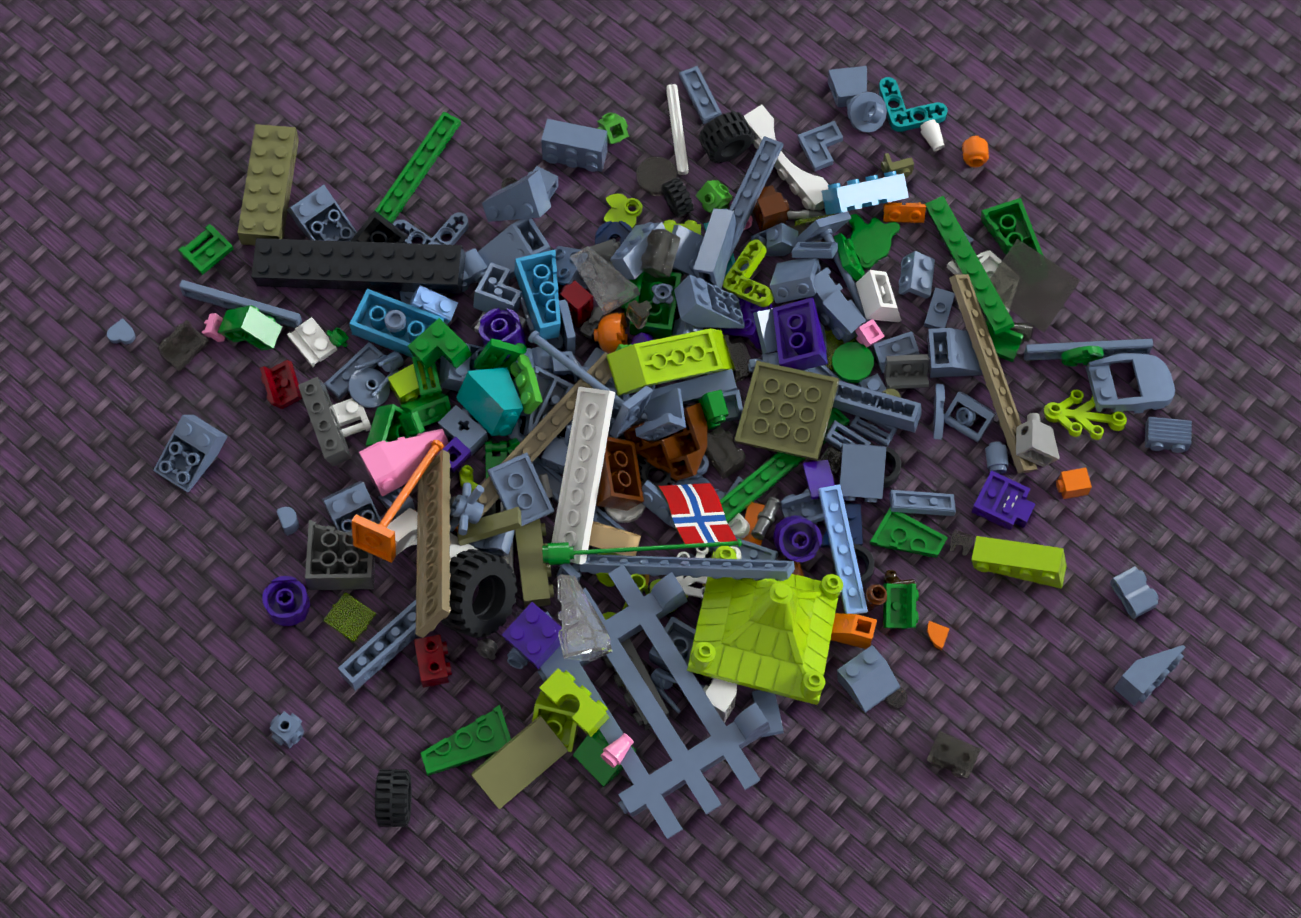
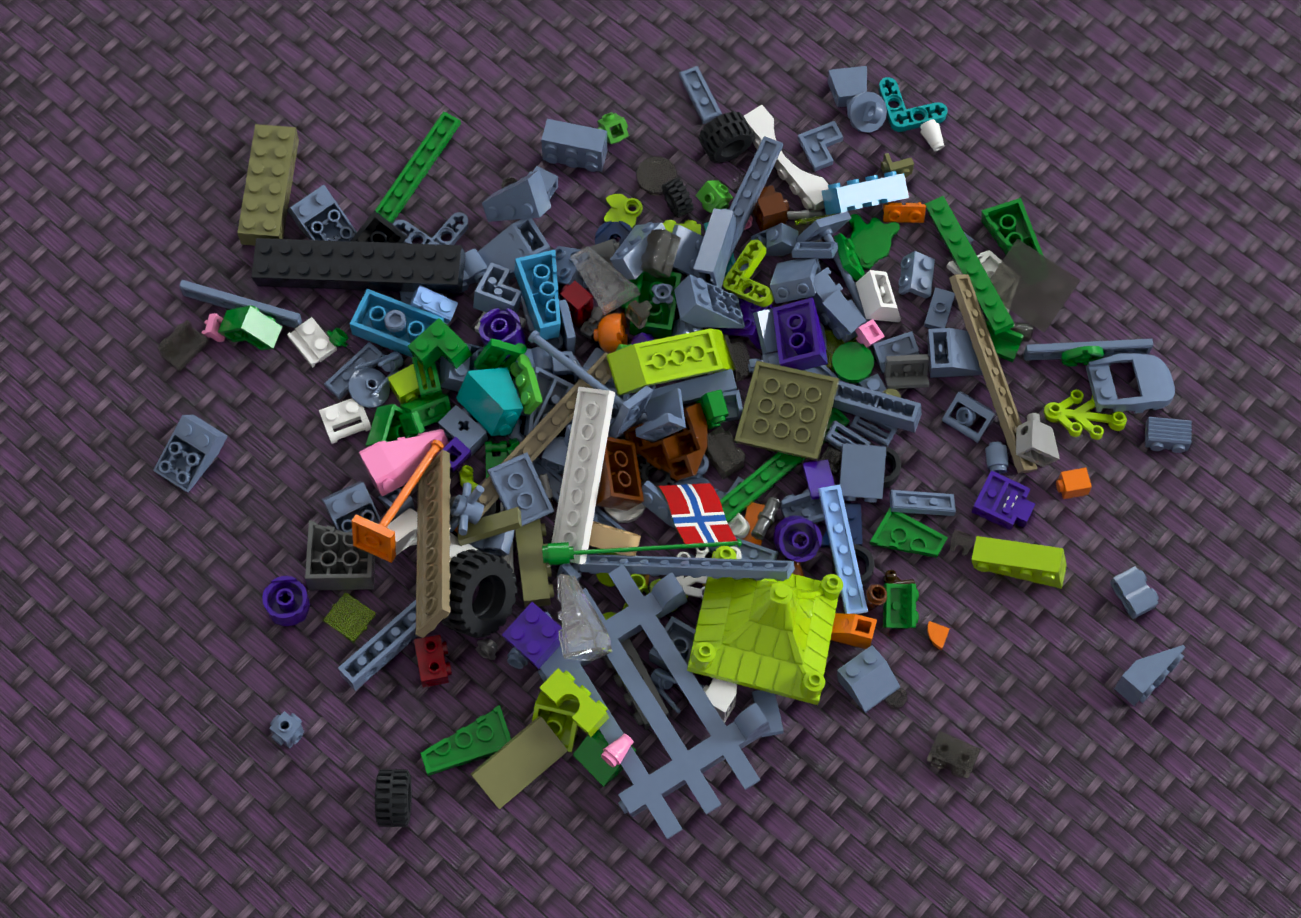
(121, 333): sand blue tile -> none
(209, 253): green plate -> none
(281, 384): dark red bracket -> none
(288, 520): sand blue brick -> none
(324, 421): dark grey brick -> none
(677, 129): white axle -> none
(938, 421): sand blue tile -> none
(975, 151): orange head -> none

